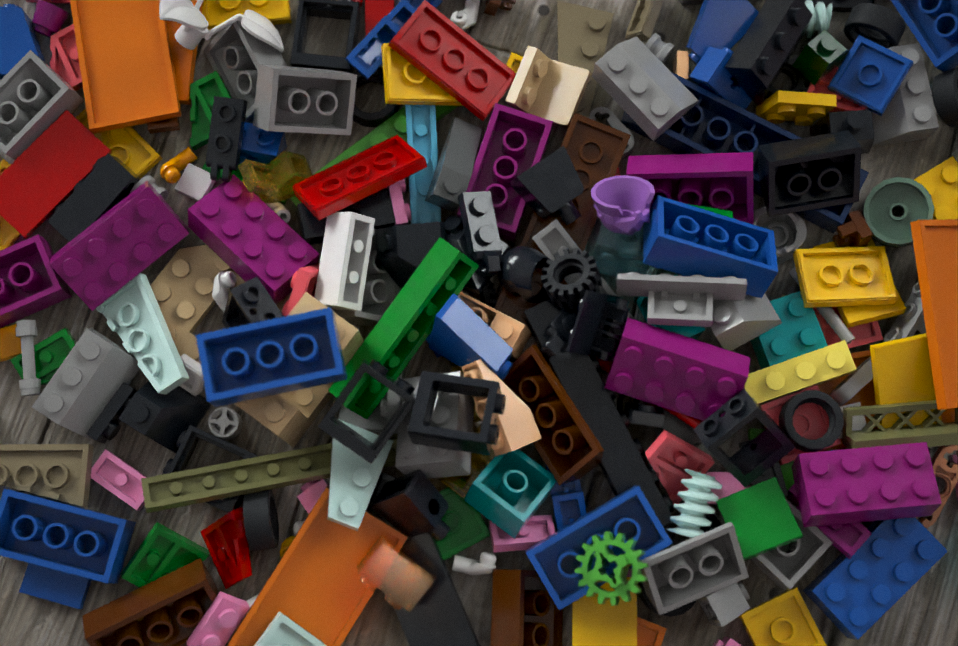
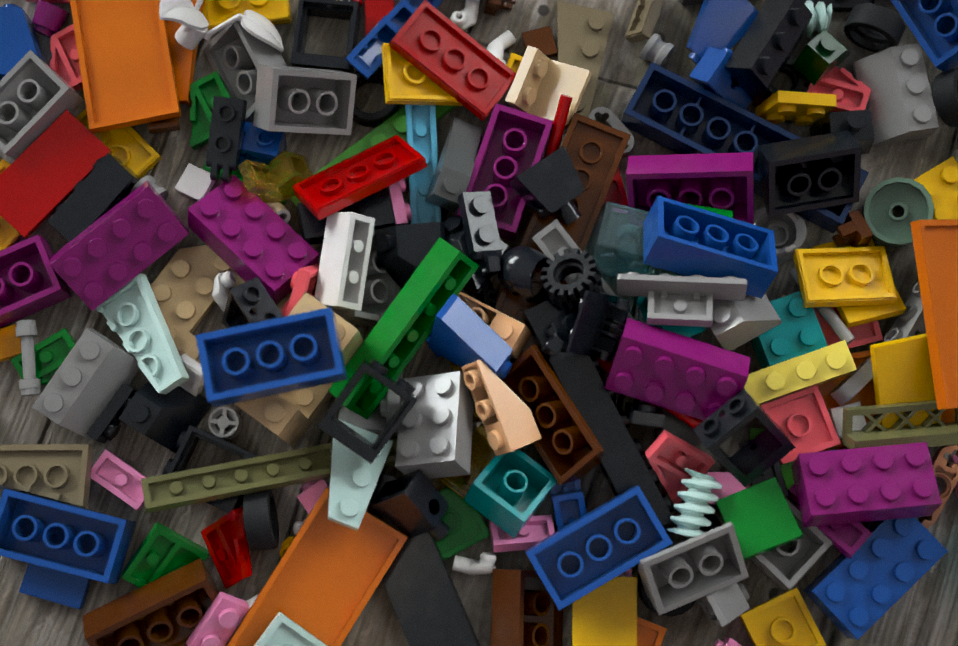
(171, 169): light orange arm -> none
(394, 575): clear orange brick -> none
(424, 434): black window -> none
(500, 44): none -> white arm
(541, 39): none -> reddish brown tile
(558, 124): none -> red bar
(598, 574): bright green gear -> none
(623, 203): medium lavender helmet -> none
(643, 86): light grey slope -> none
(681, 64): light nougat tile -> none
(828, 404): black tyre -> none
(870, 75): blue tile -> none

